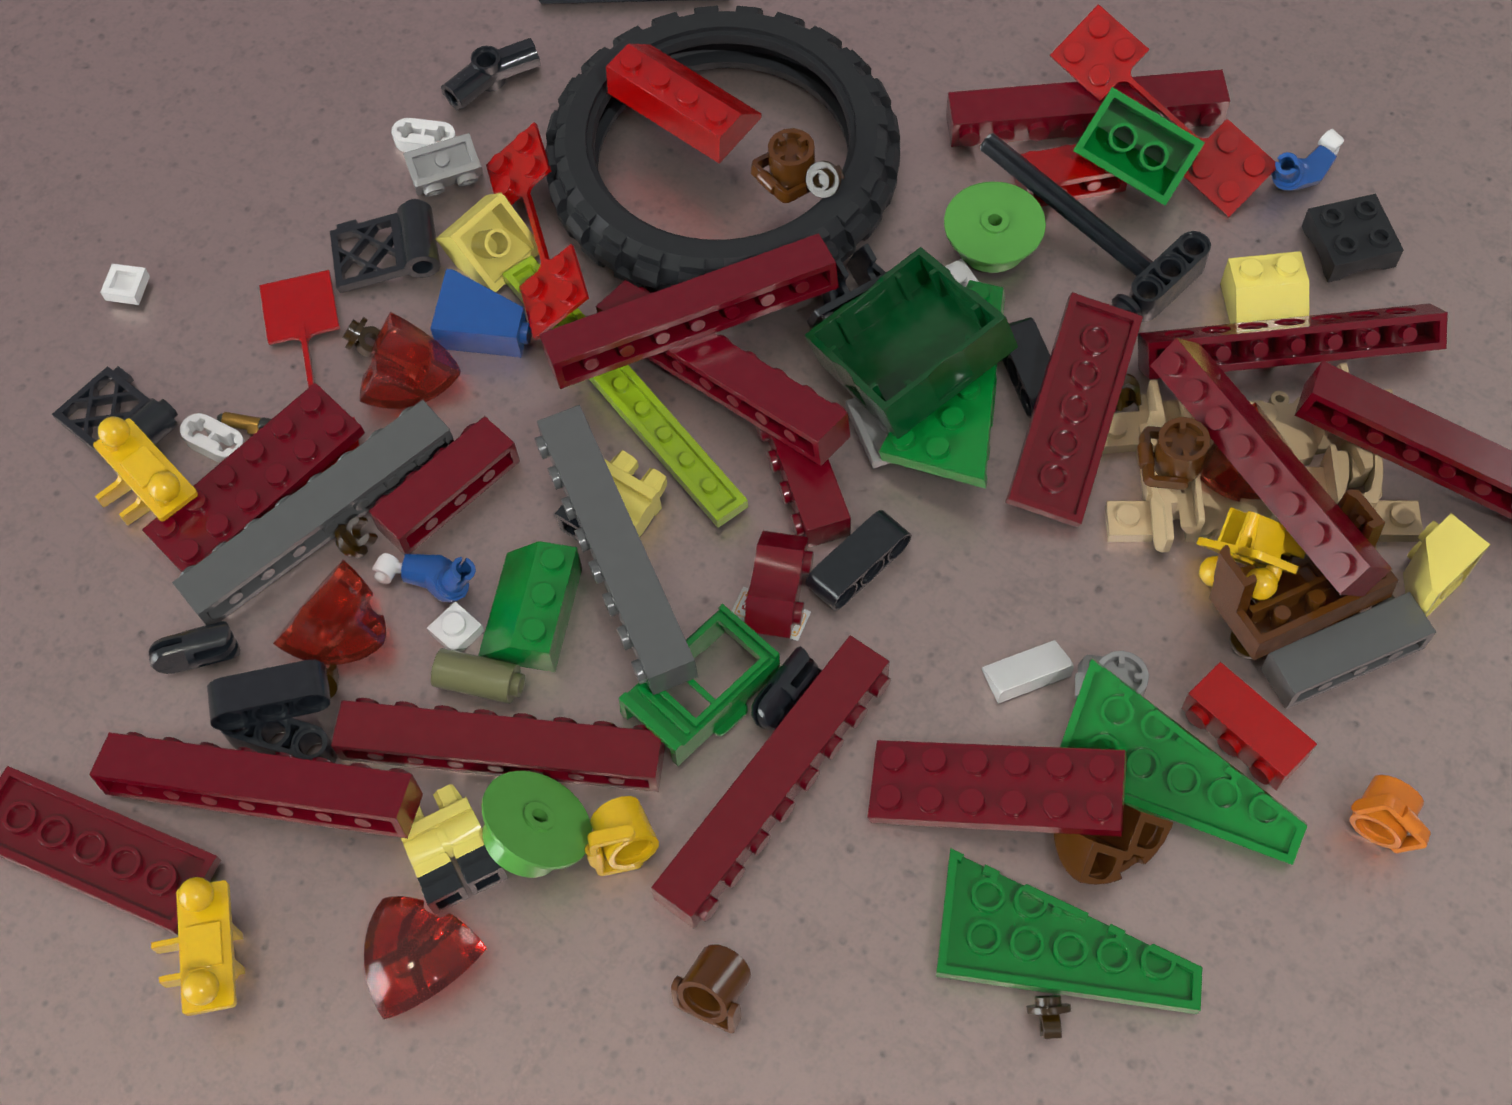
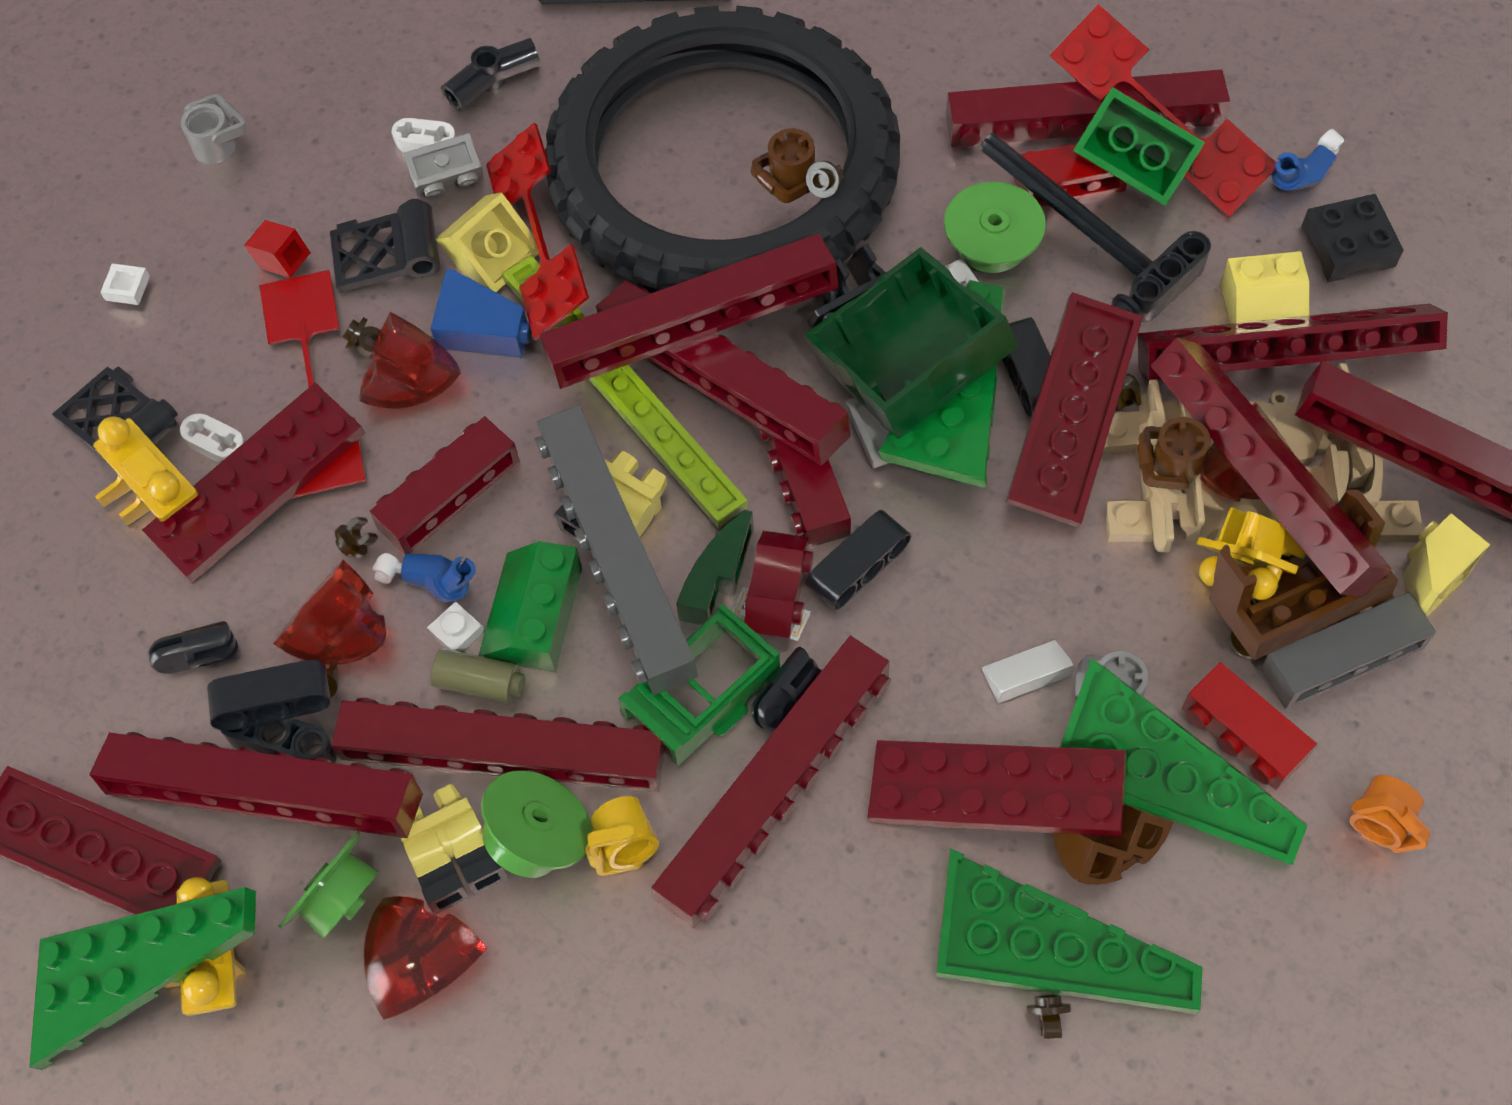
(117, 966): none -> green wing
(208, 129): none -> light grey piece
(245, 422): pearl gold piece -> none
(277, 248): none -> red brick
(311, 515): dark grey brick -> none
(334, 891): none -> bright green piece
(679, 100): red slope -> none
(713, 987): reddish brown piece -> none
(716, 570): none -> dark green slope

